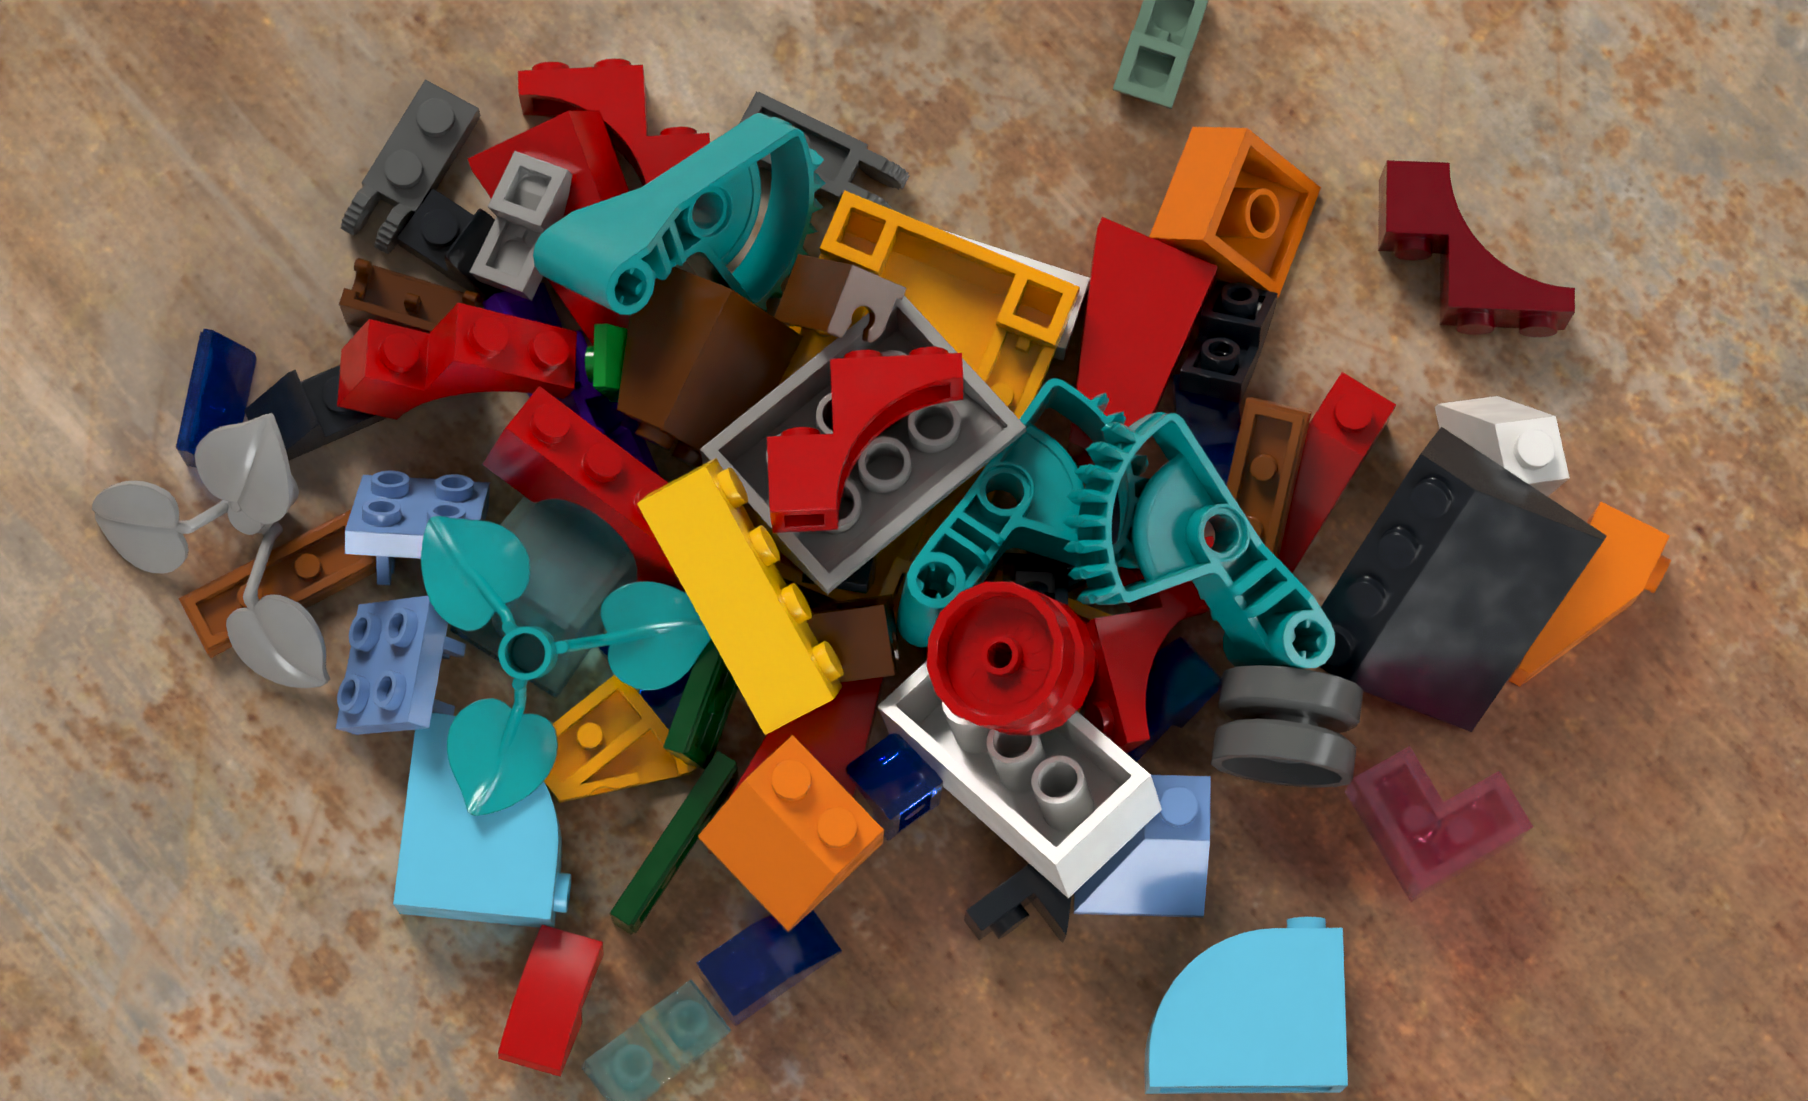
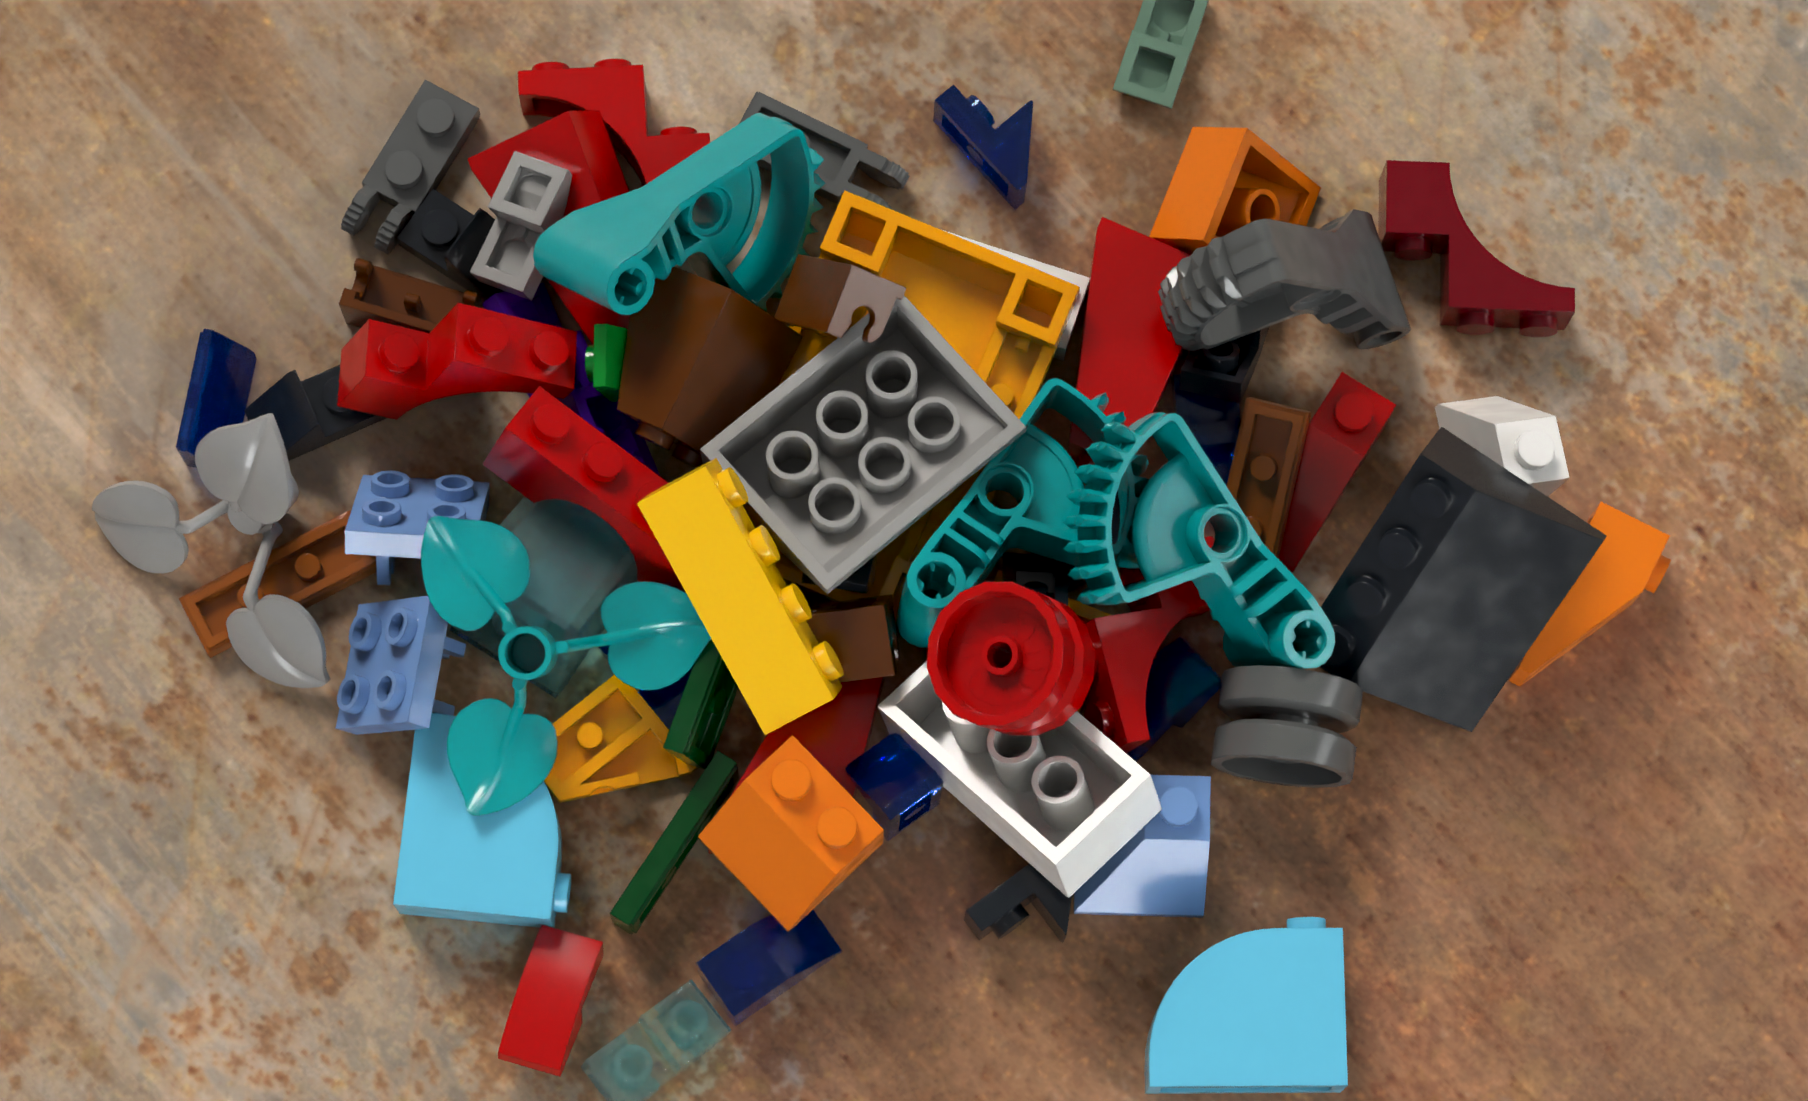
(867, 397): red arch -> none
(996, 153): none -> clear blue slope
(1285, 271): none -> dark grey arm
(1430, 838): clear pink brick -> none

